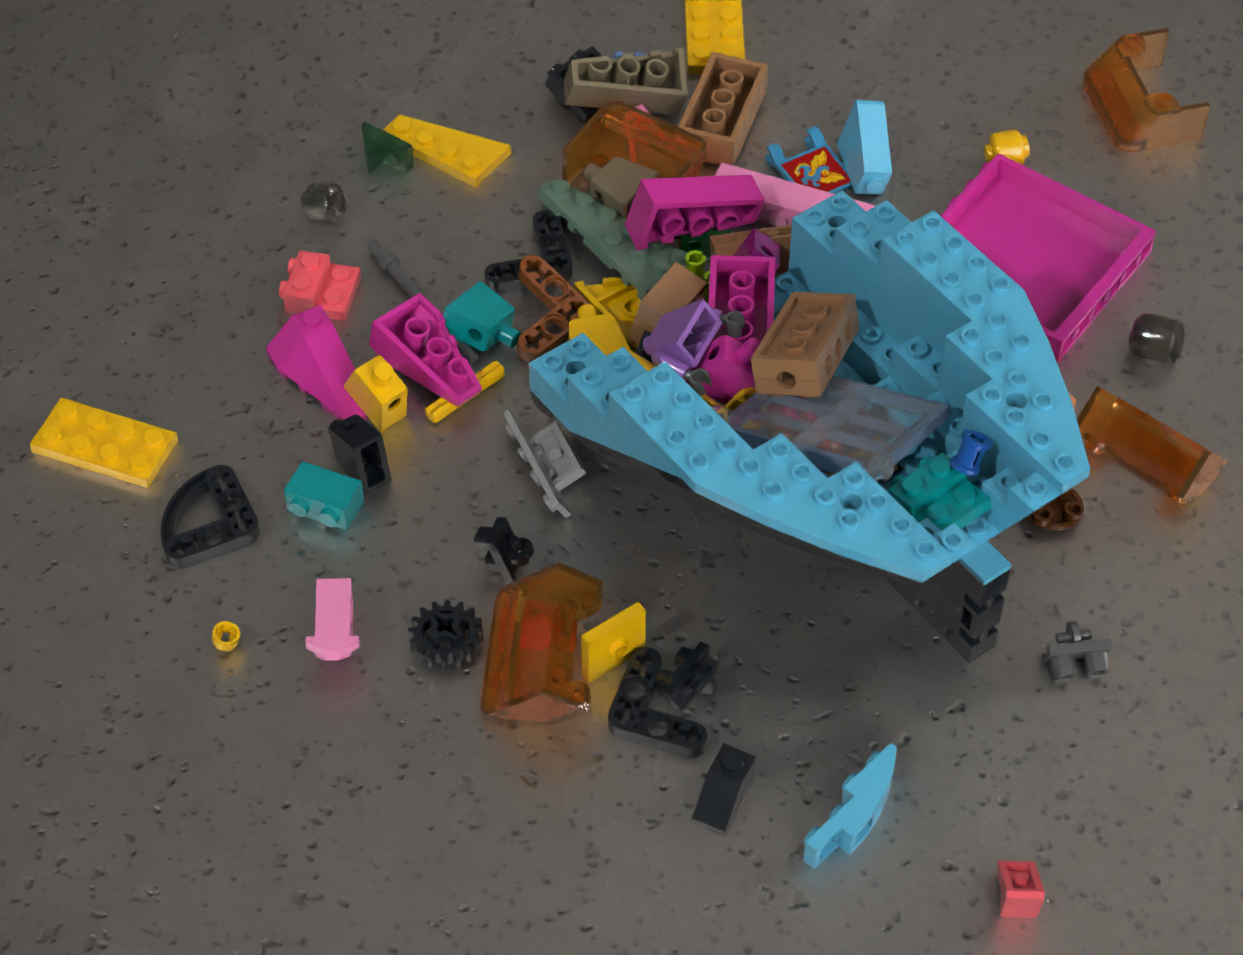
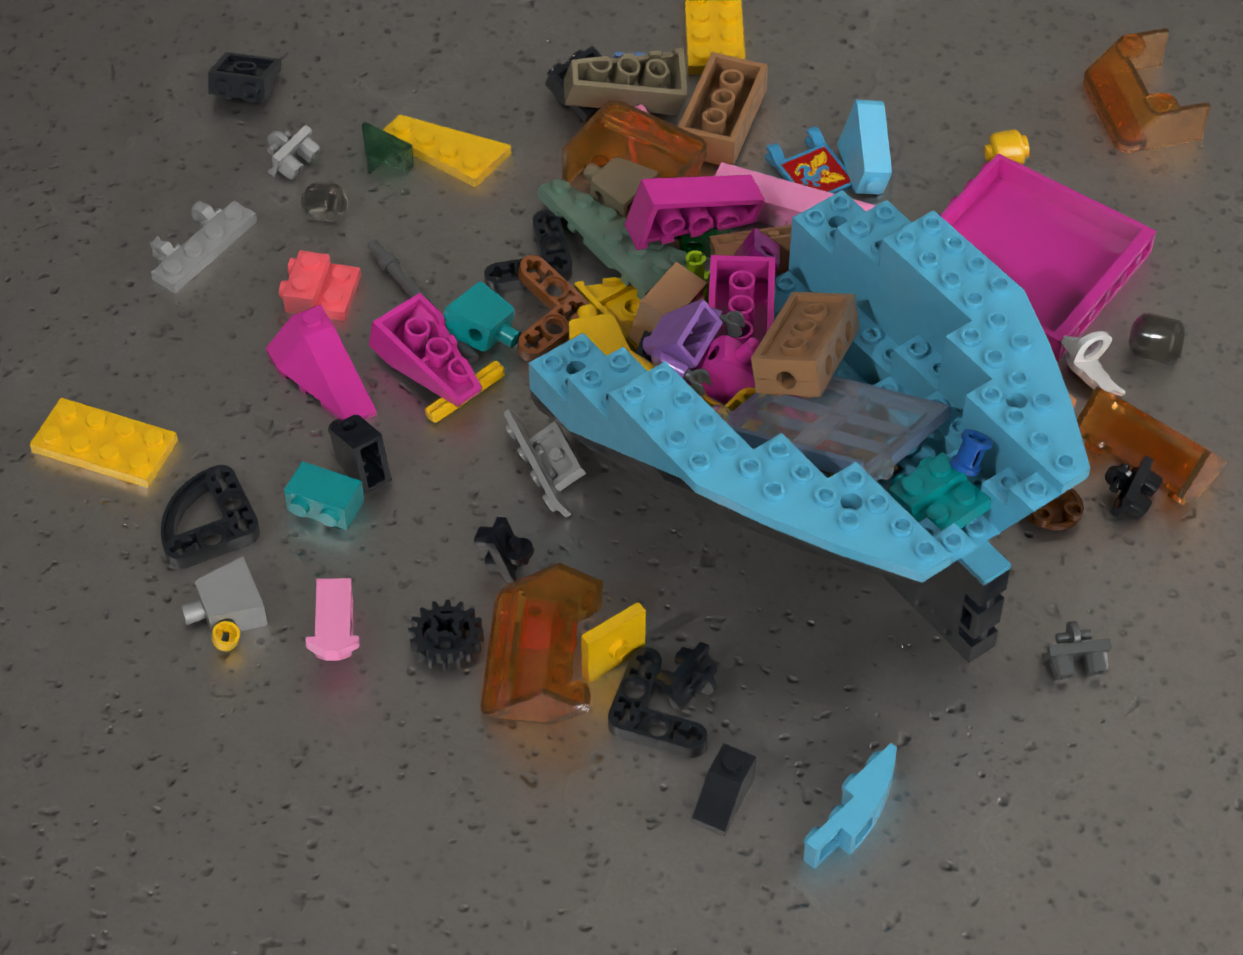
(217, 233): none -> light grey hinge
(227, 596): none -> light grey torso
(243, 77): none -> black plate
(286, 148): none -> light grey hips
(376, 388): yellow torso -> none
(1020, 889): coral slope -> none
(1085, 362): none -> white hair
(1129, 484): none -> black hips

